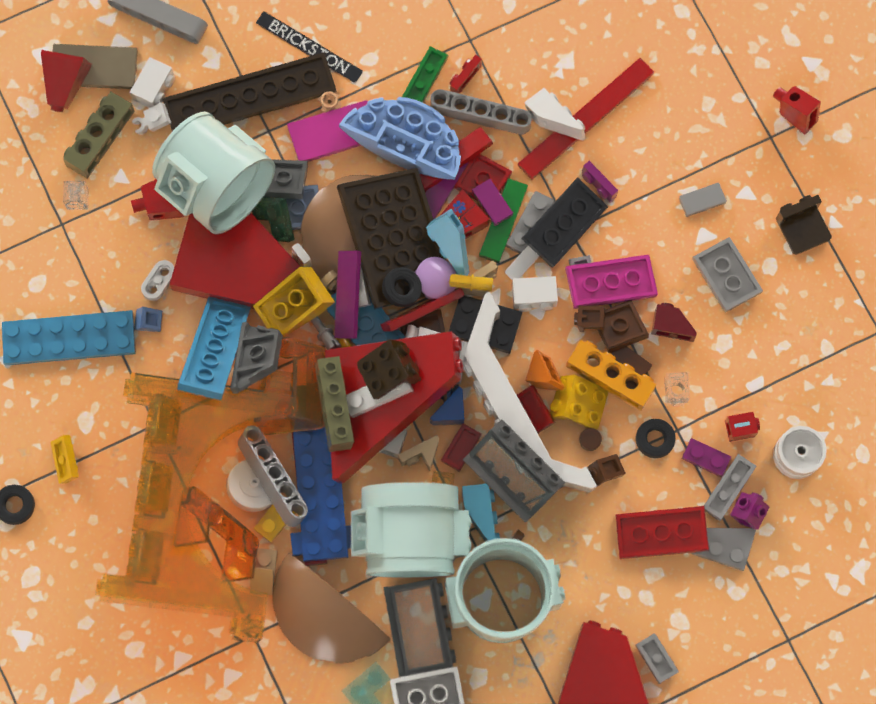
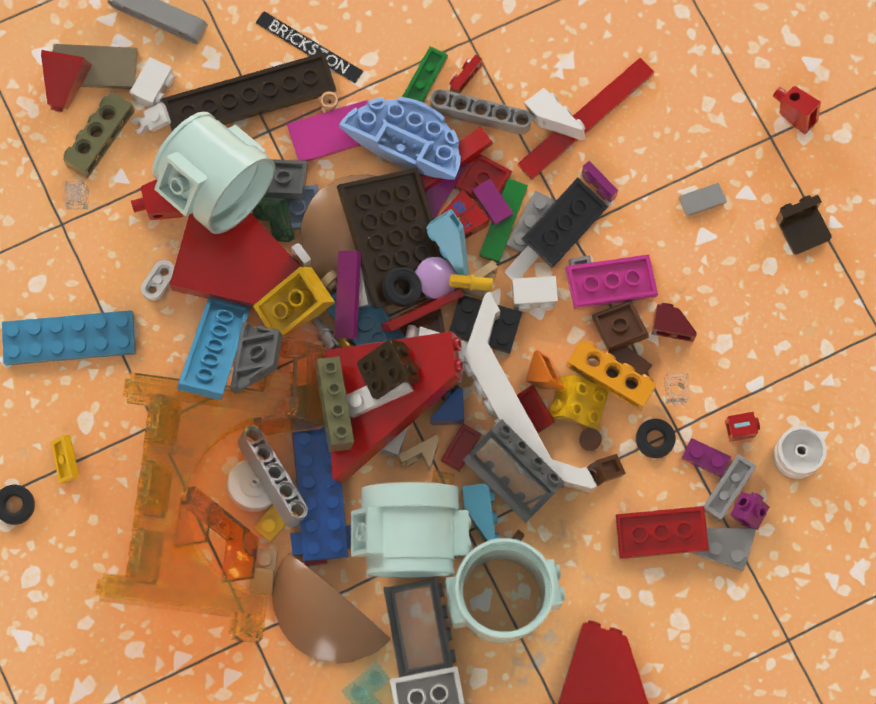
(148, 319): medium blue slope -> none
(590, 317): reddish brown bracket -> none
(656, 658): light grey plate -> none
(727, 274): light grey plate -> none

